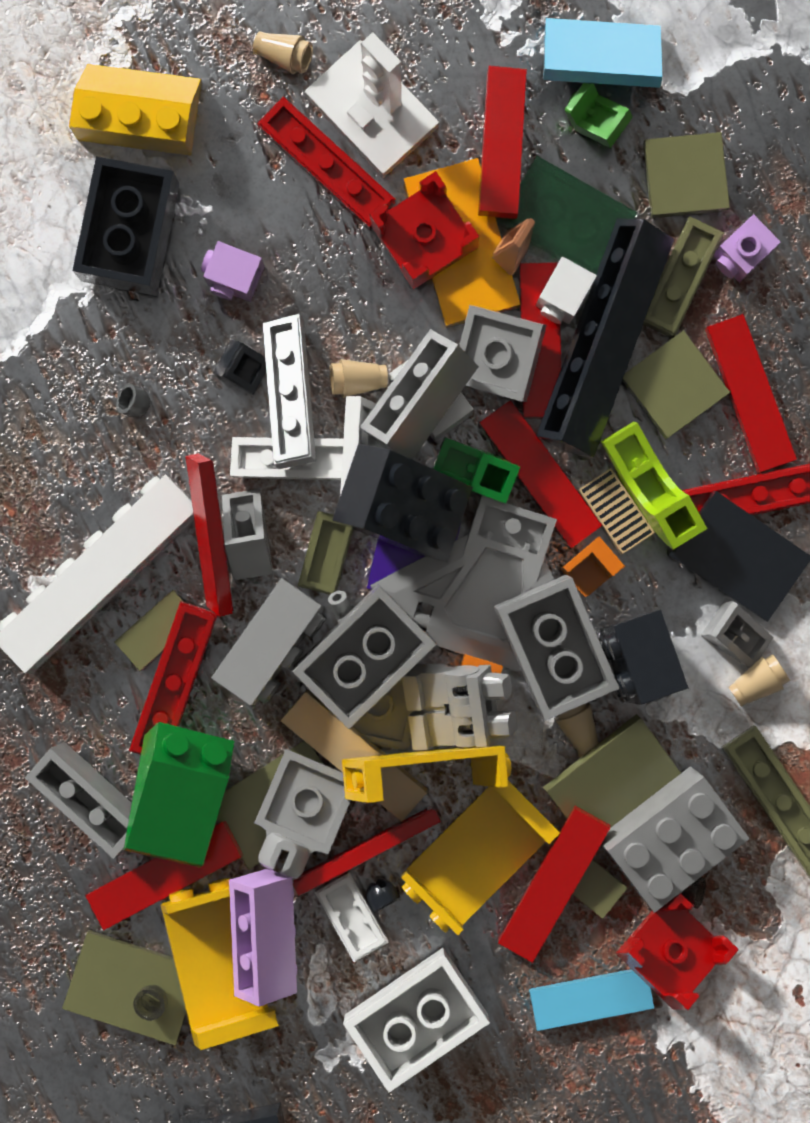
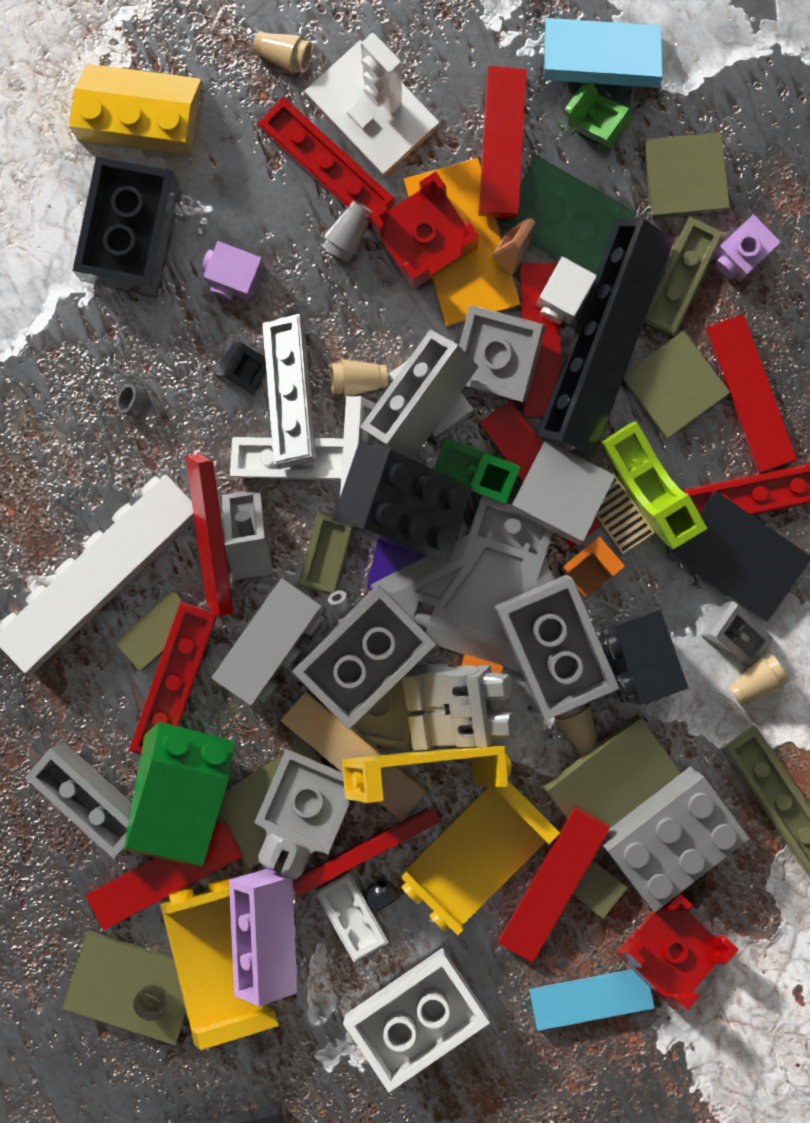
(348, 232): none -> light grey cone
(562, 492): none -> light grey tile

